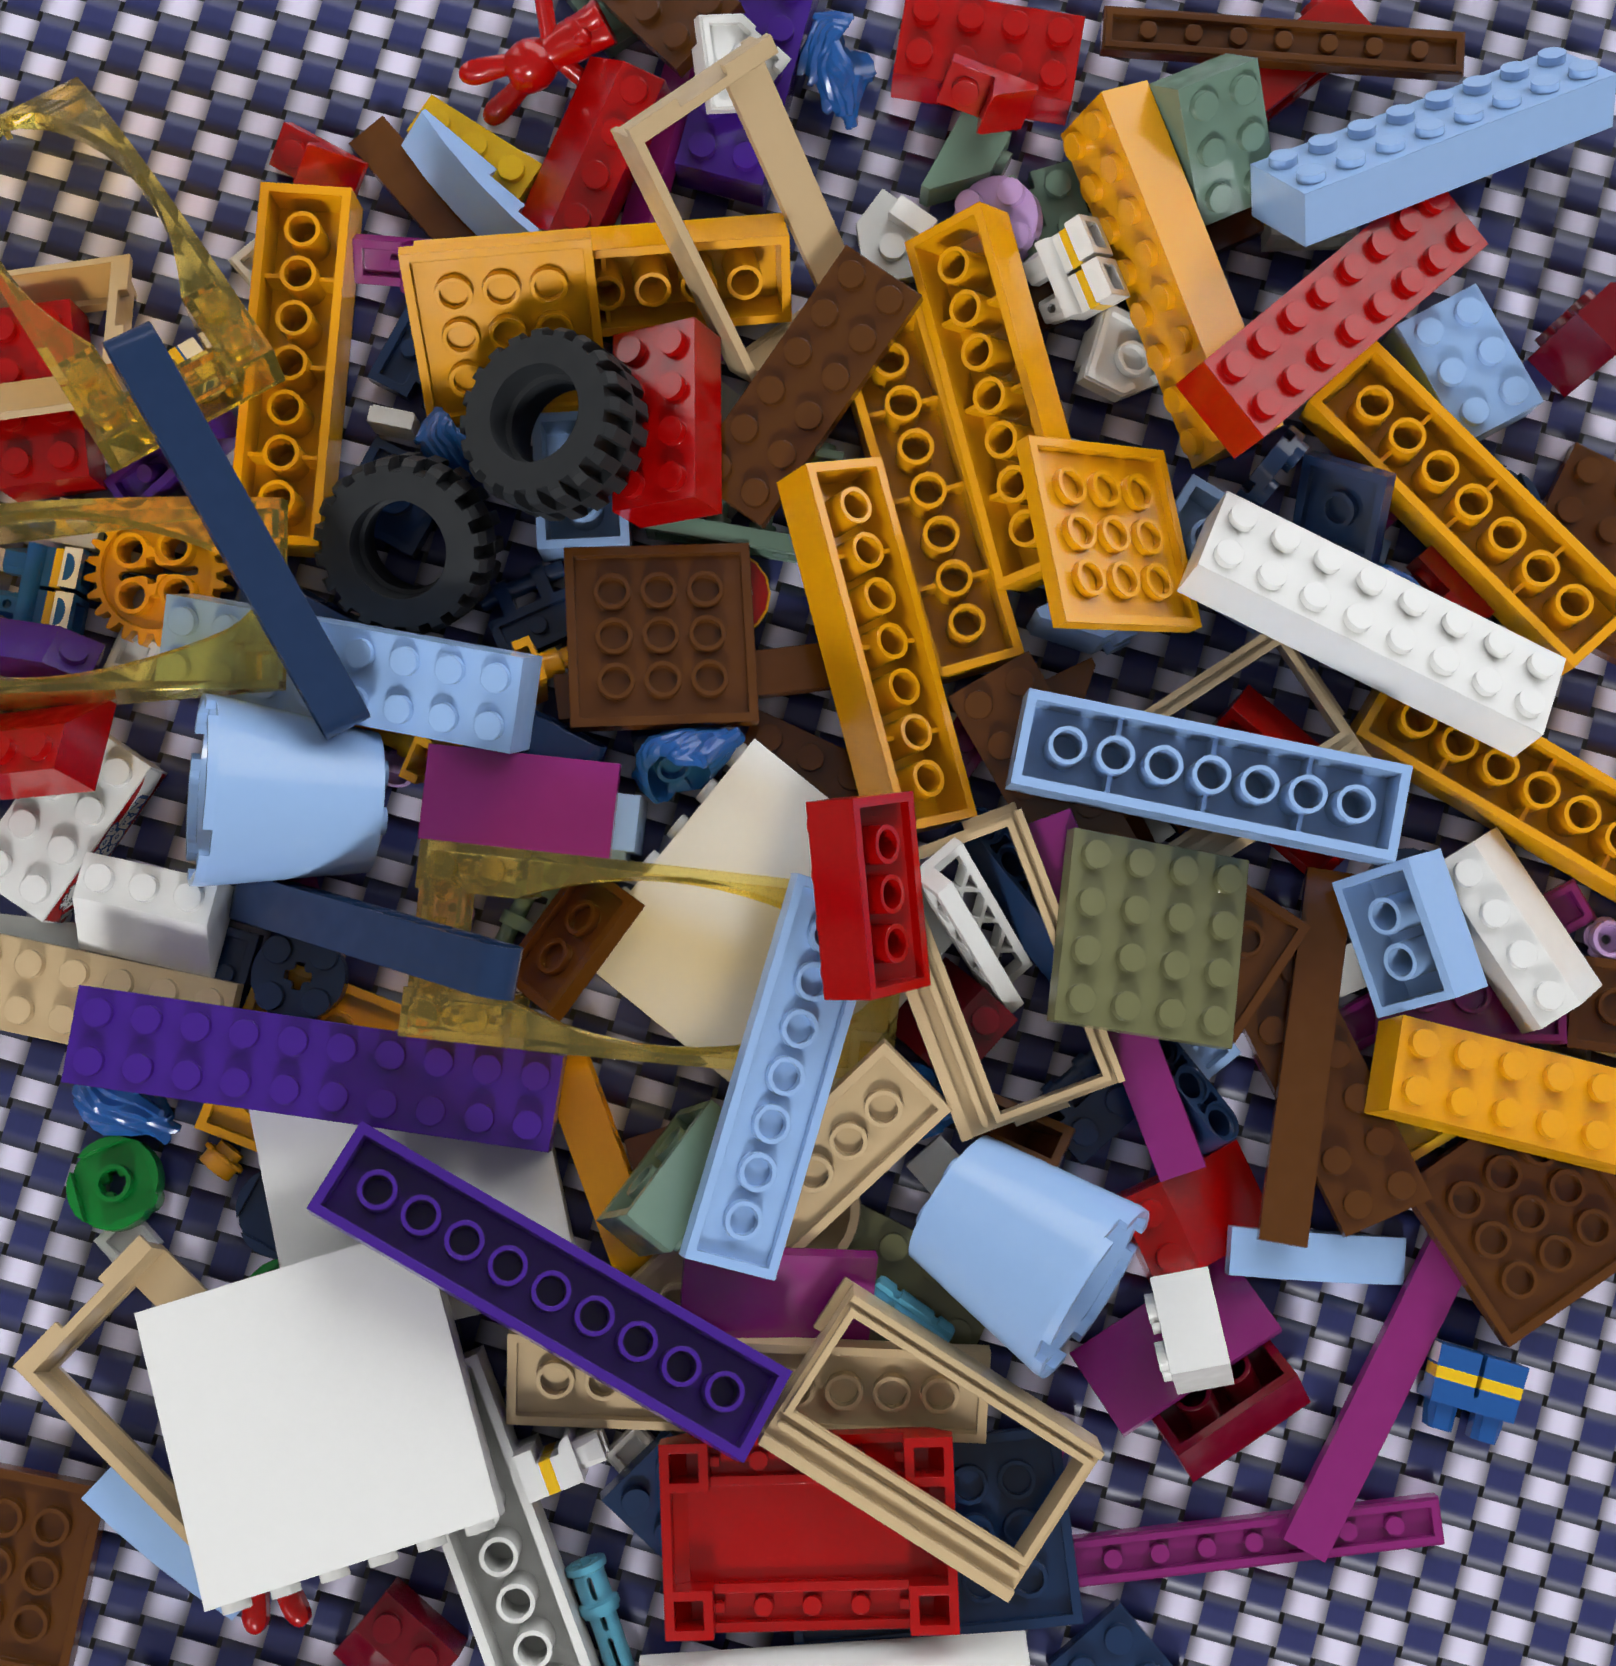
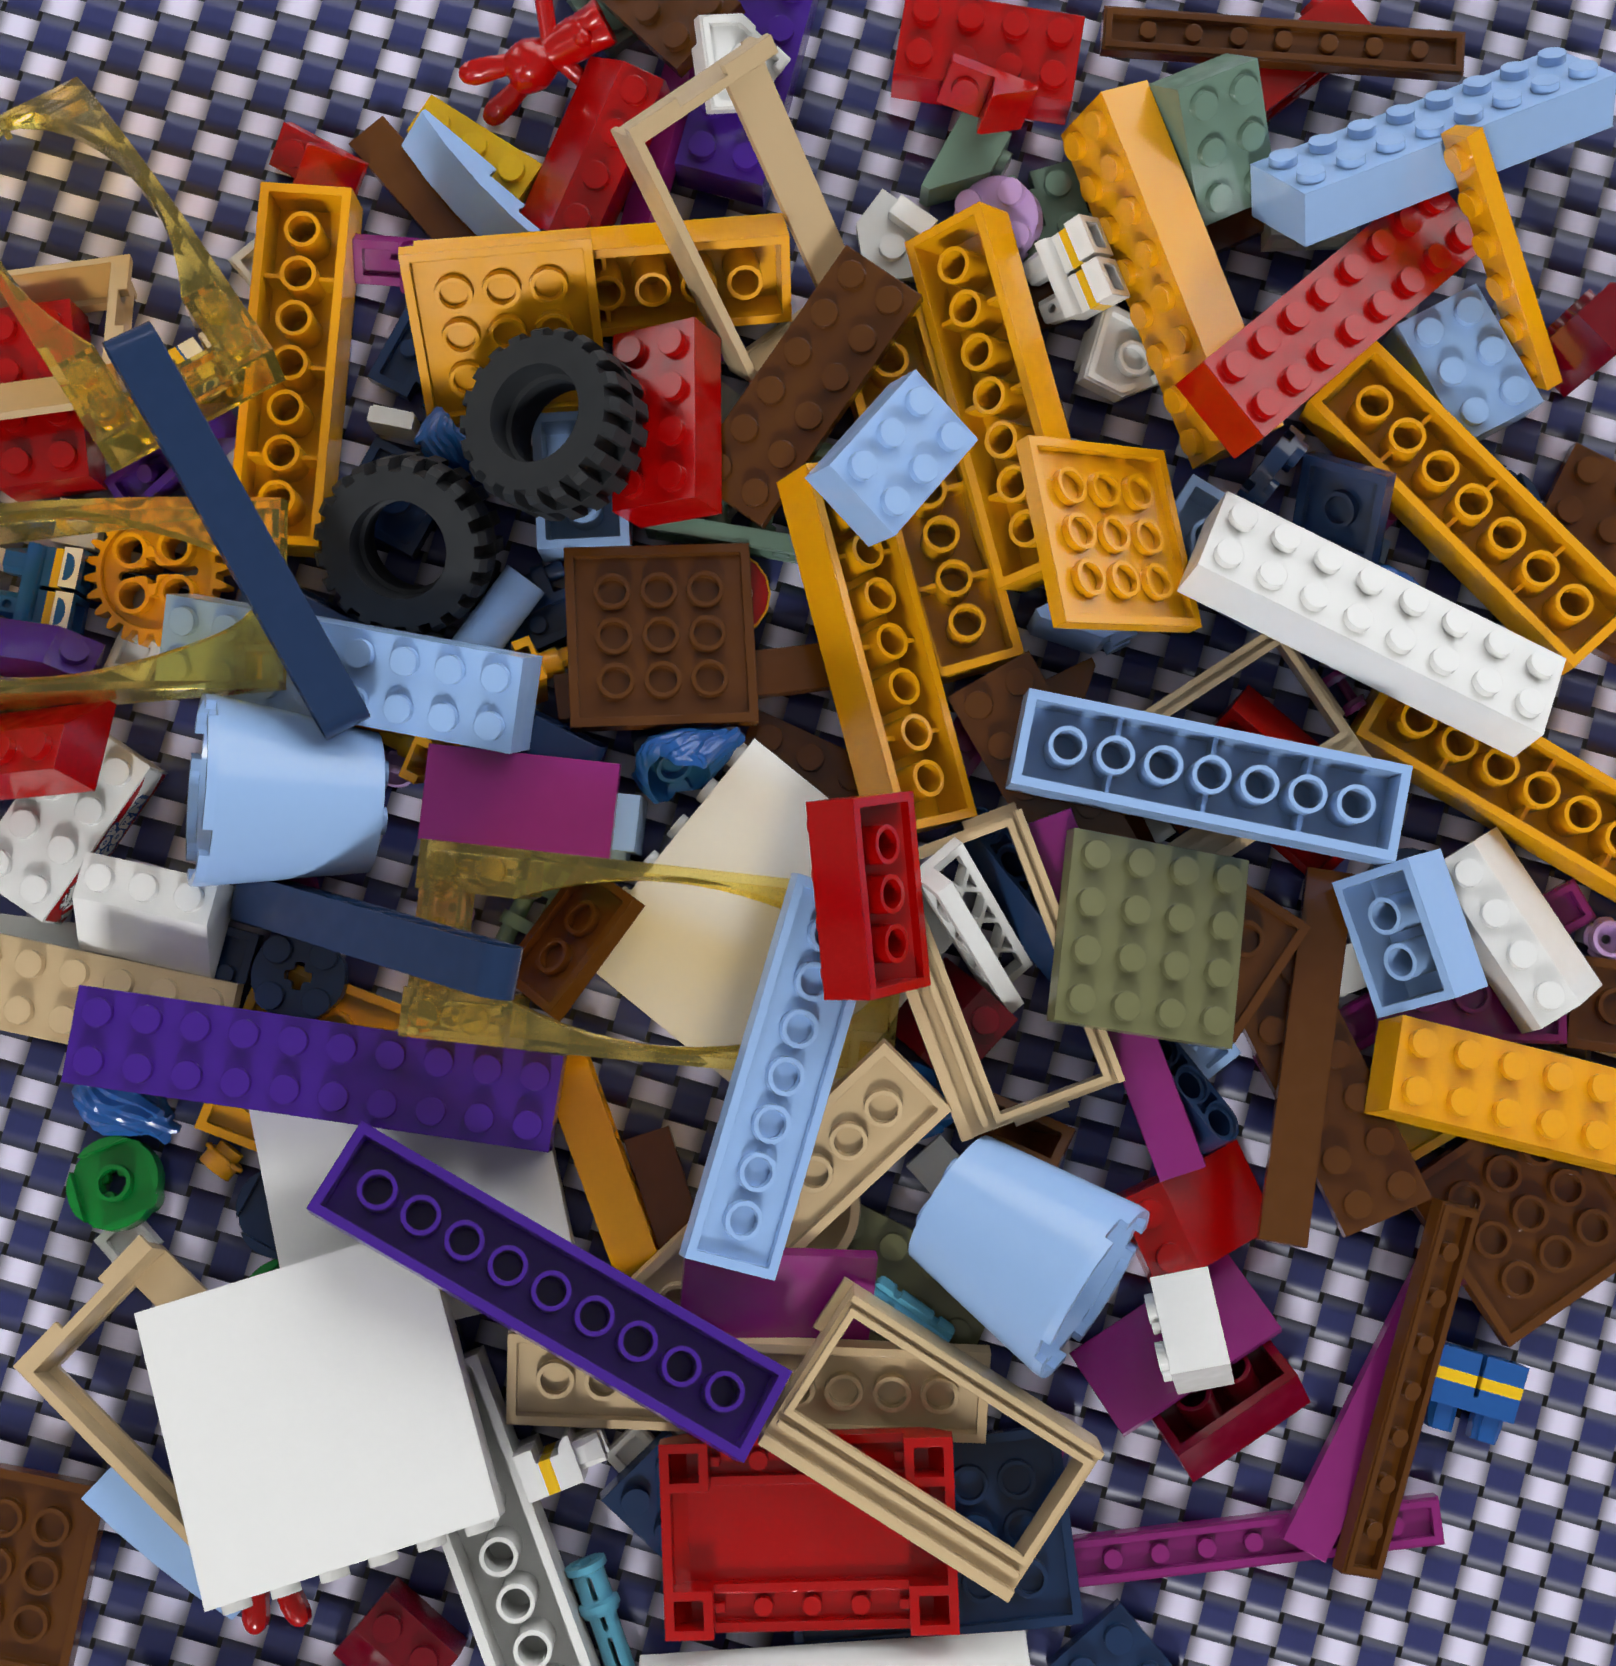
(500, 610): none -> light blue brick
(659, 1194): sand green brick -> none
(834, 69): blue hair -> none
(892, 458): none -> light blue brick
(1097, 1115): dark blue plate -> none
(1326, 1259): light blue slope -> none
(1354, 702): none -> magenta piece
(1406, 1389): none -> reddish brown tile
(1442, 579): red slope -> none
(1499, 249): none -> light orange plate

